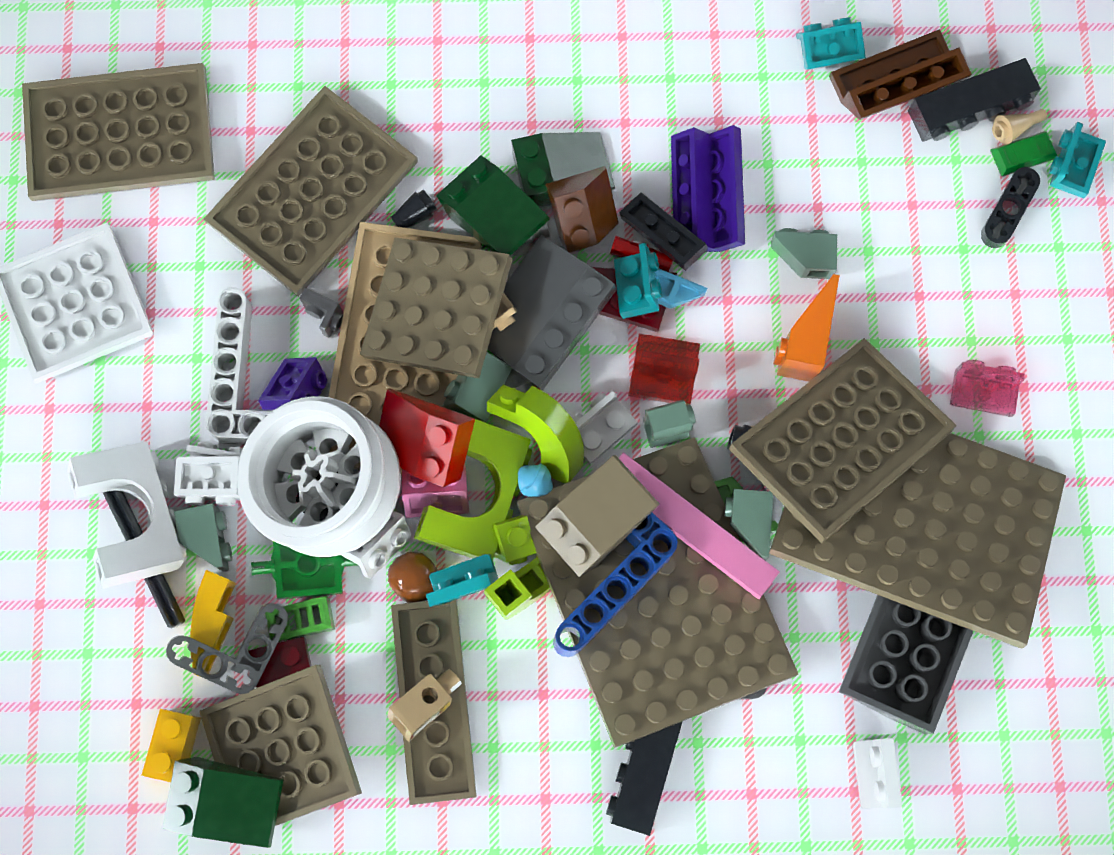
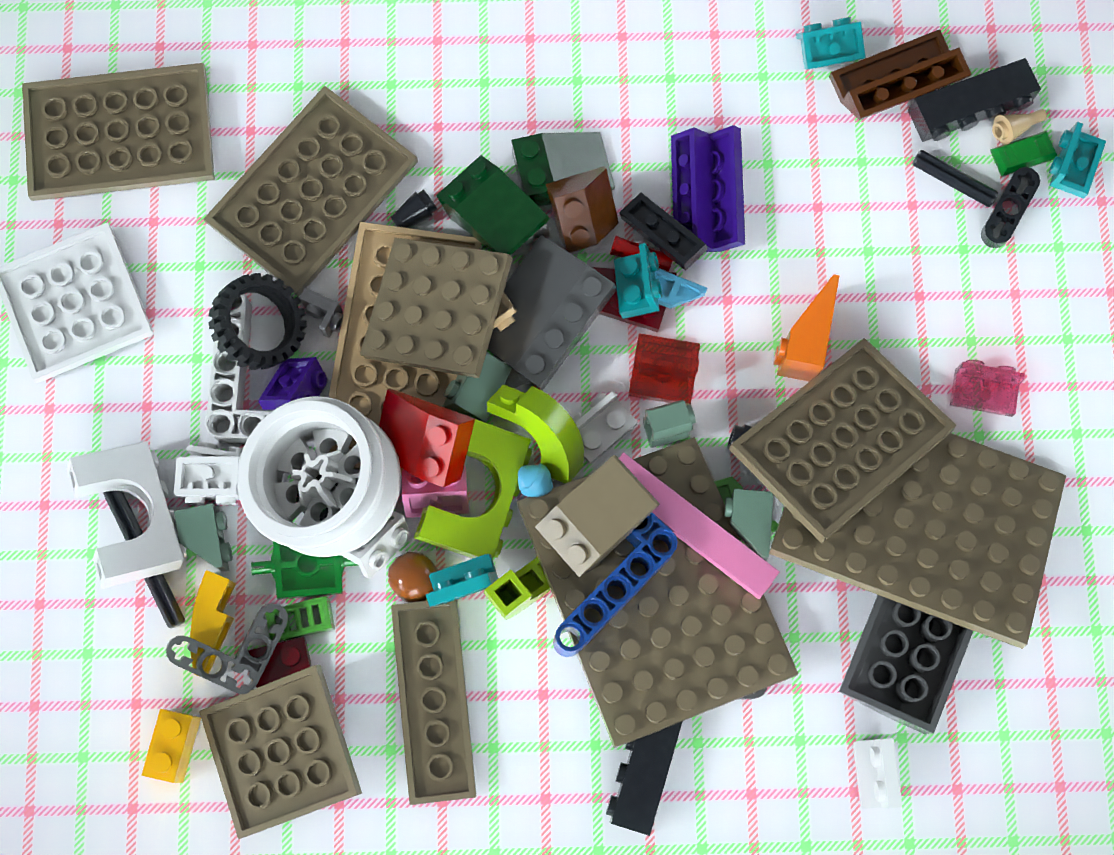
(222, 803): dark green slope -> none
(236, 347): none -> black tyre
(412, 714): tan torso -> none
(514, 540): lime bracket -> none
(807, 254): sand green slope -> none
(955, 178): none -> black axle

